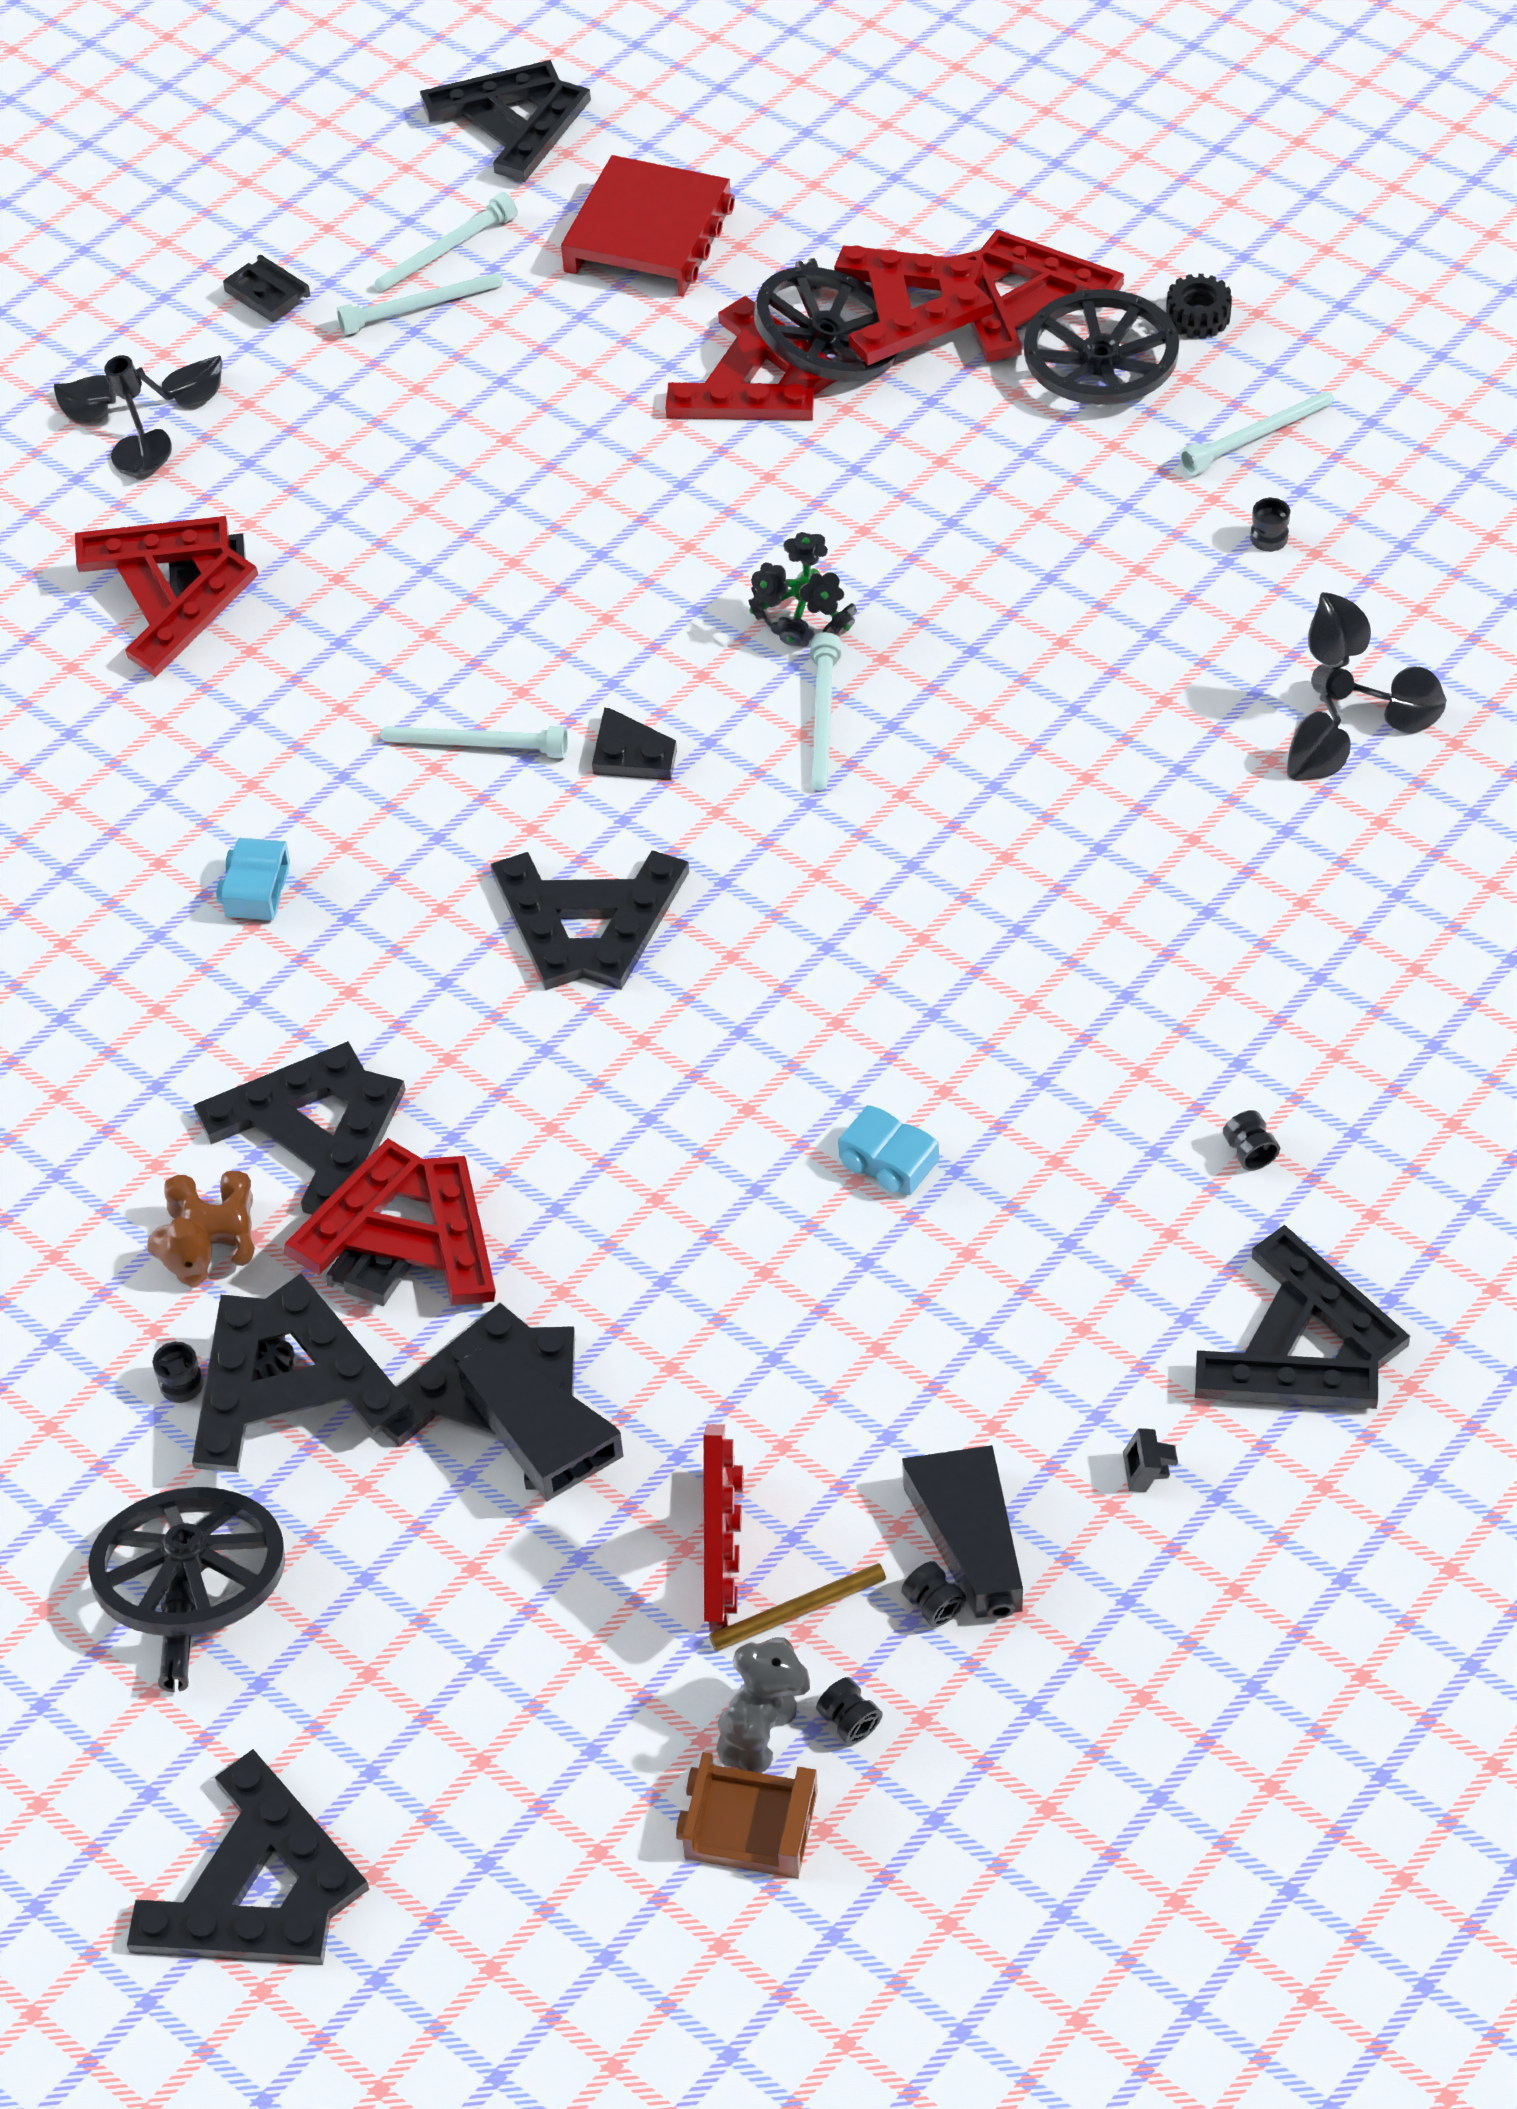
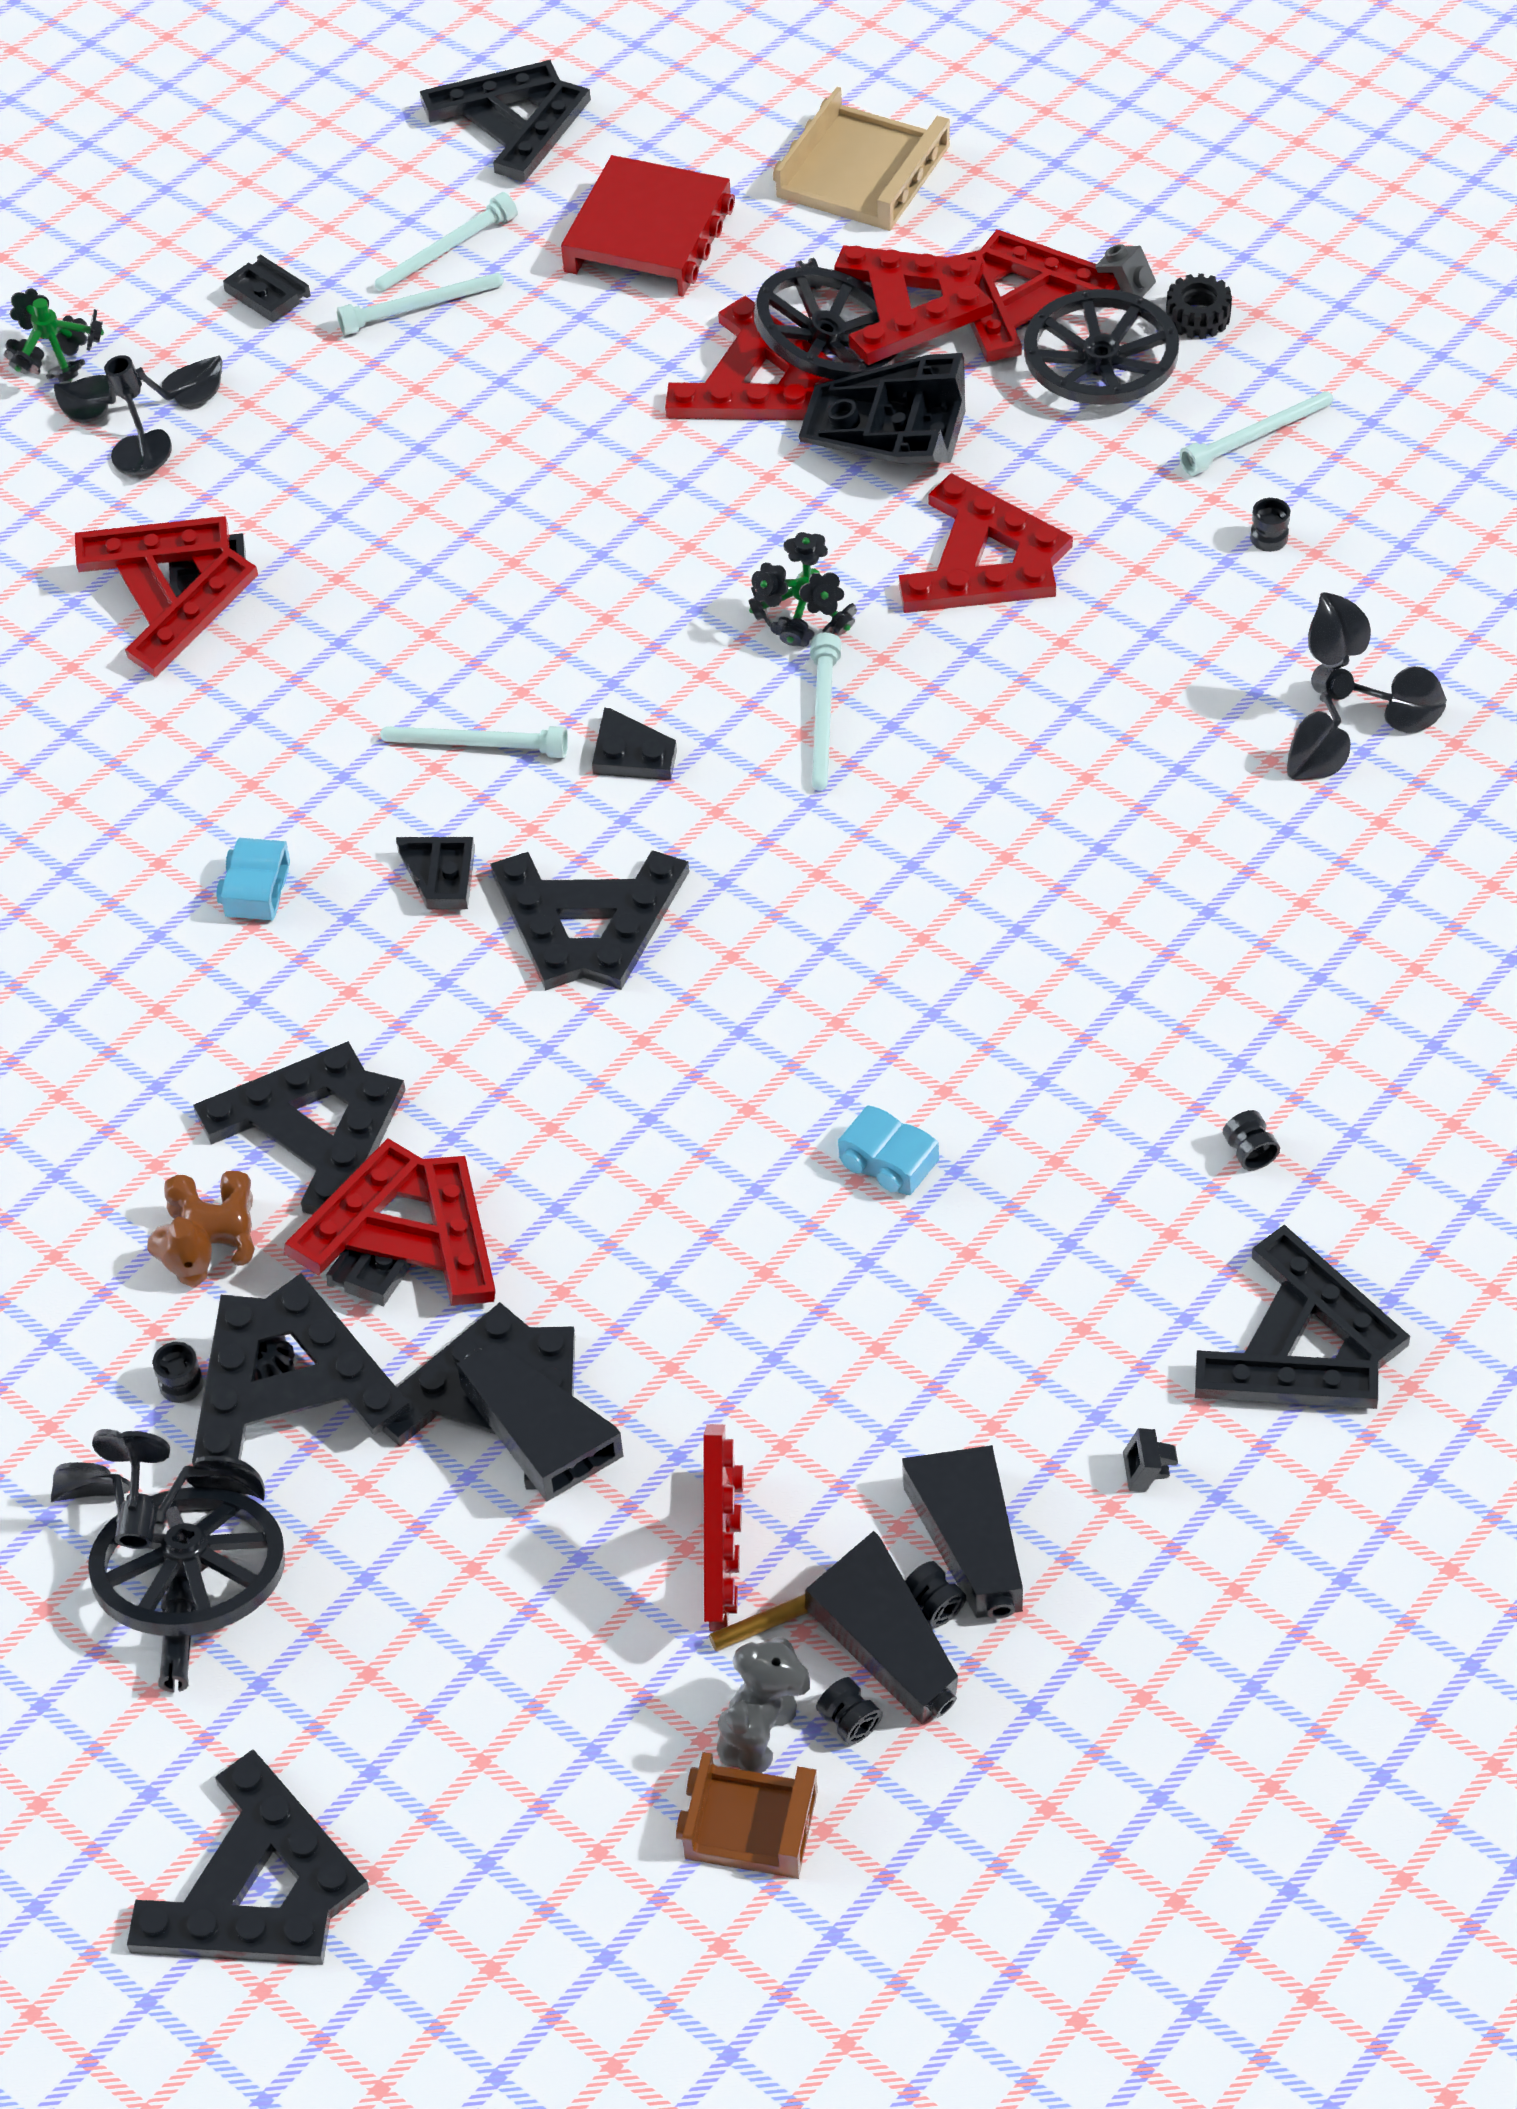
(64, 335): none -> black plant
(138, 1513): none -> black plant
(439, 869): none -> black wing
(859, 163): none -> tan panel
(883, 1628): none -> black slope
(892, 412): none -> black wedge
(960, 578): none -> red plate
(1129, 268): none -> dark grey bracket

